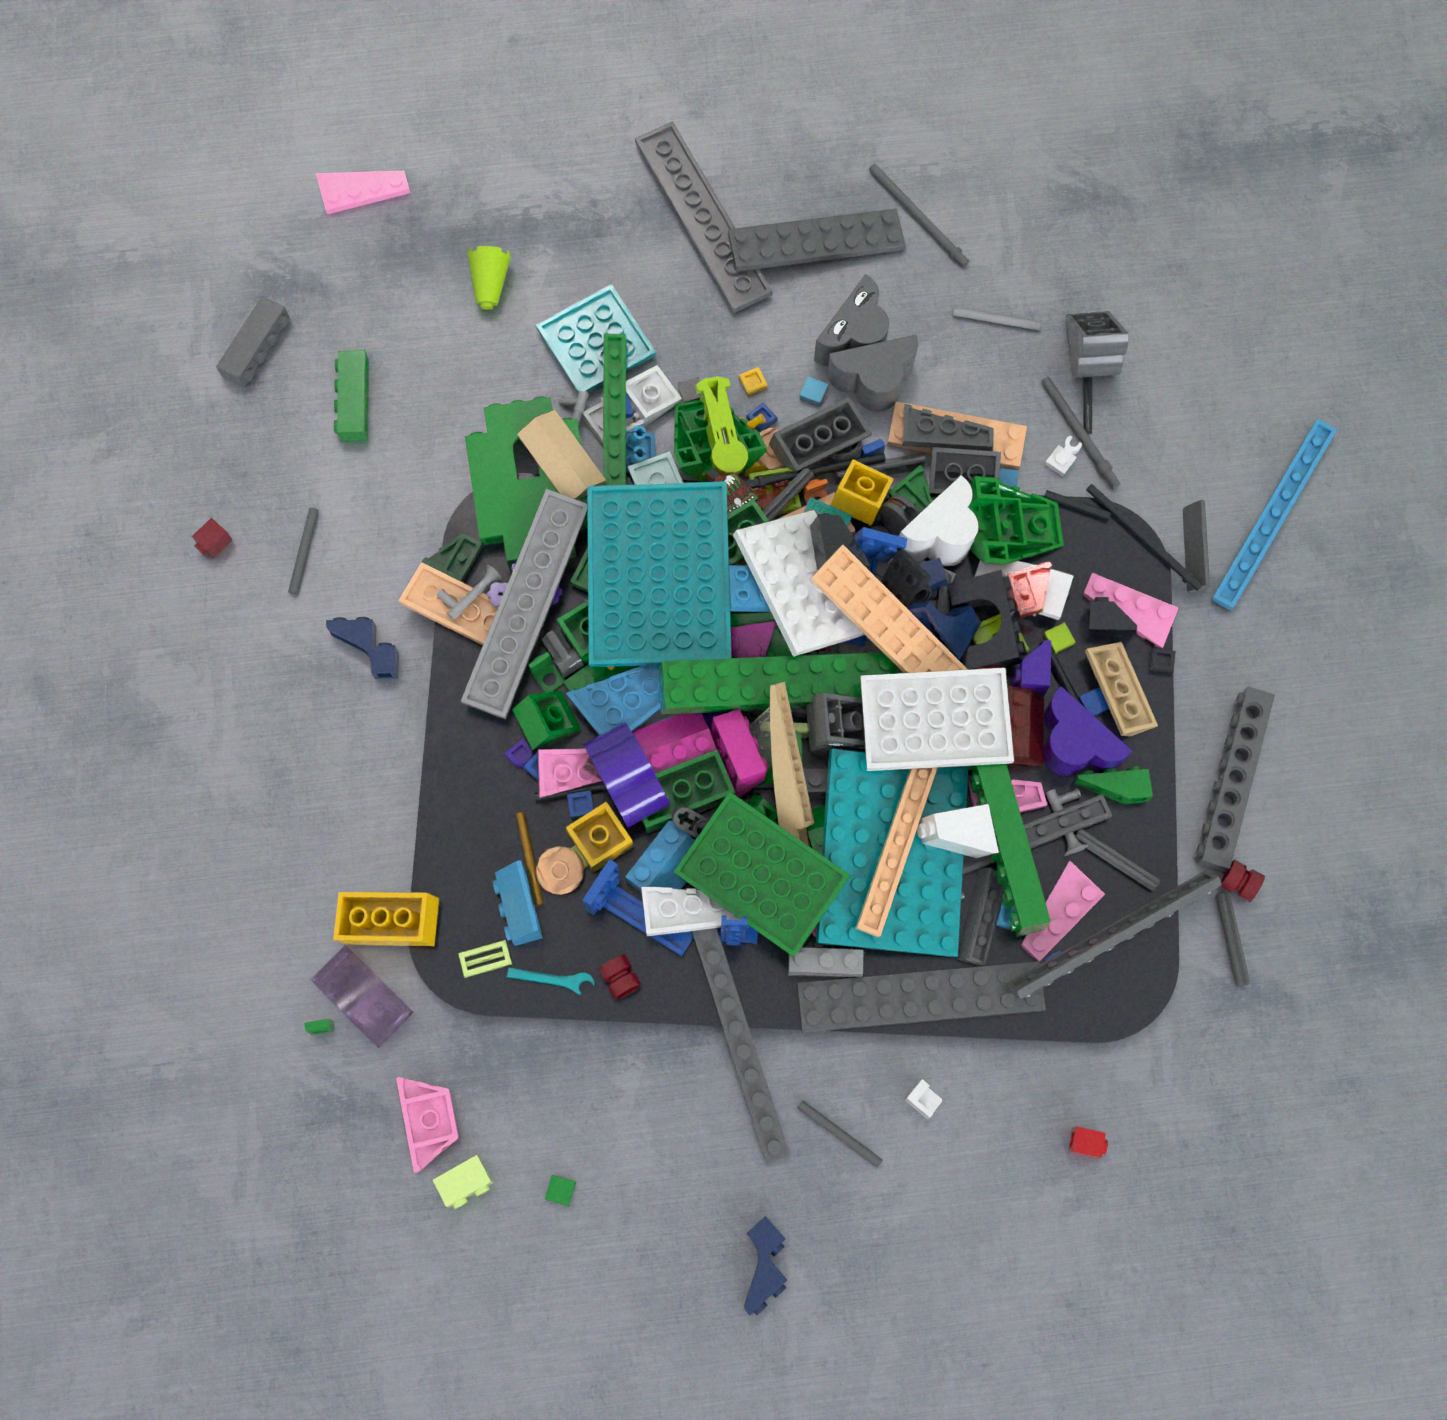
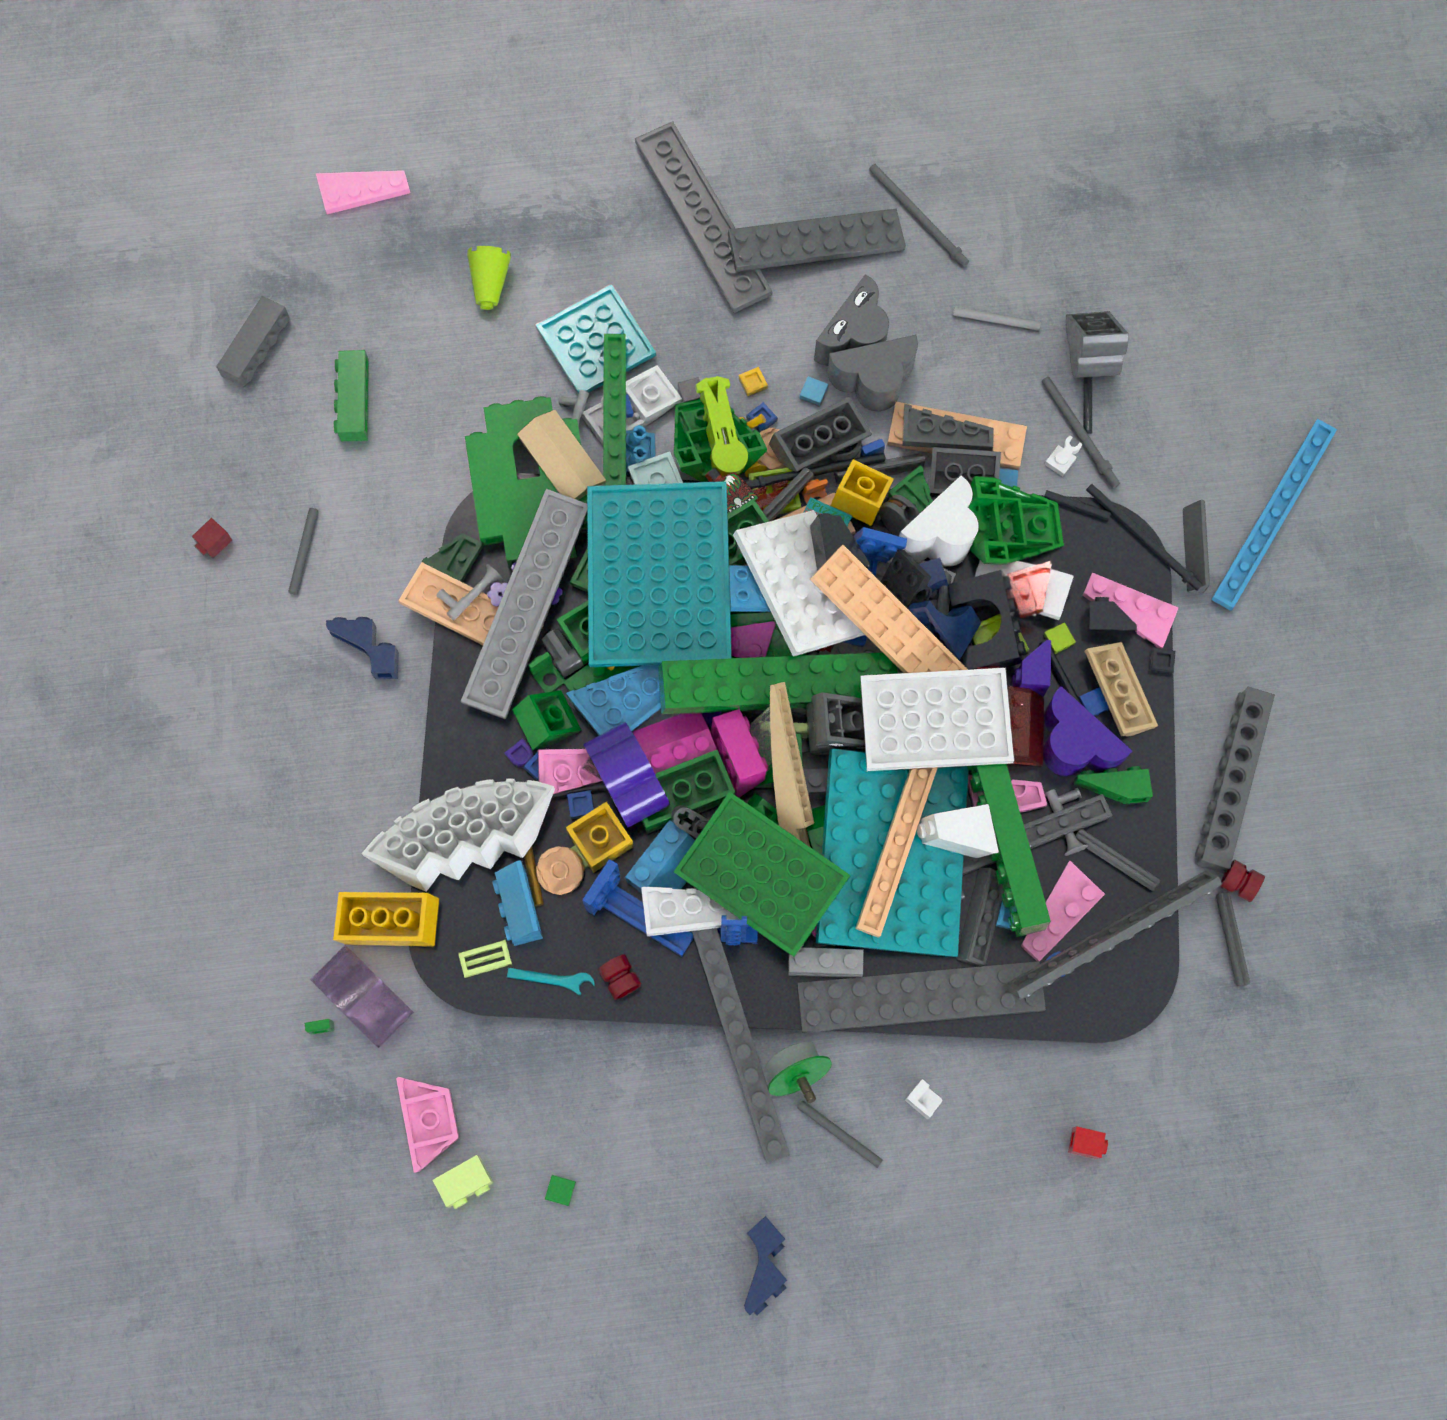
(462, 829): none -> white brick
(797, 1070): none -> piece

